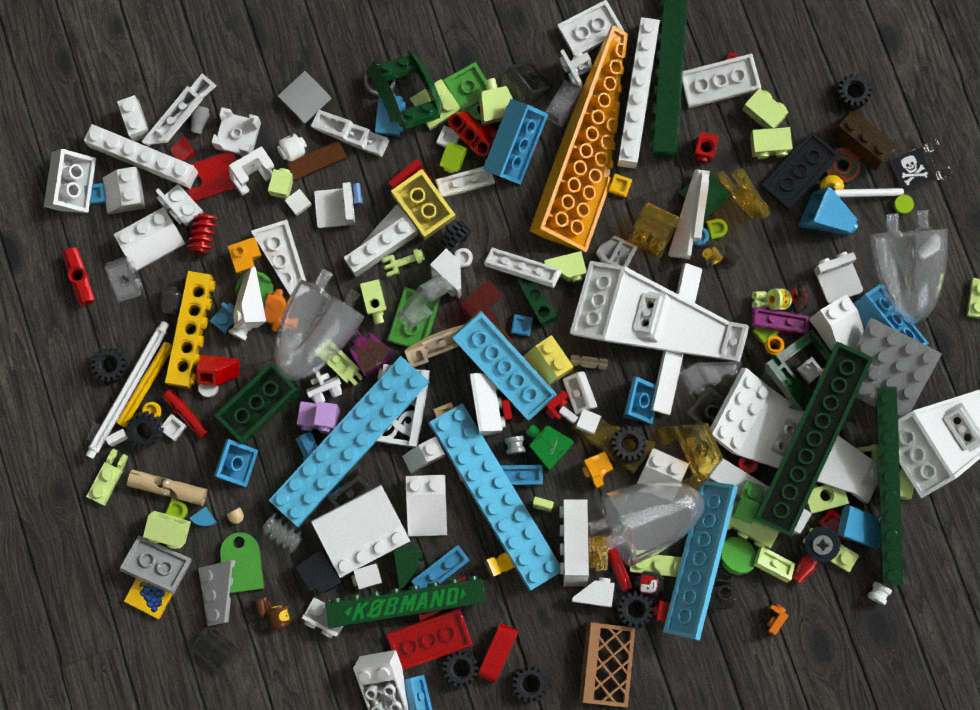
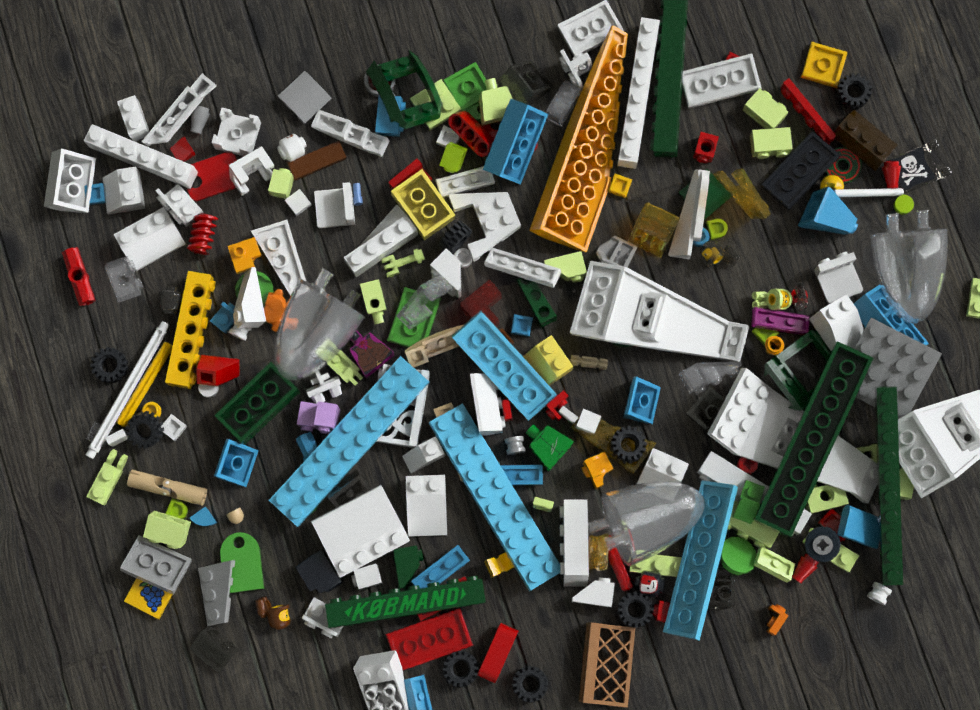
(188, 417): red pin -> none
(282, 534): clear piece -> none
(495, 216): none -> white wing
(579, 392): white slope -> none
(672, 361): white tile -> none
(698, 448): clear yellow wing -> none
(810, 370): white tile -> none
(811, 116): none -> red plate
(824, 64): none -> yellow tile
(891, 173): none -> red cone

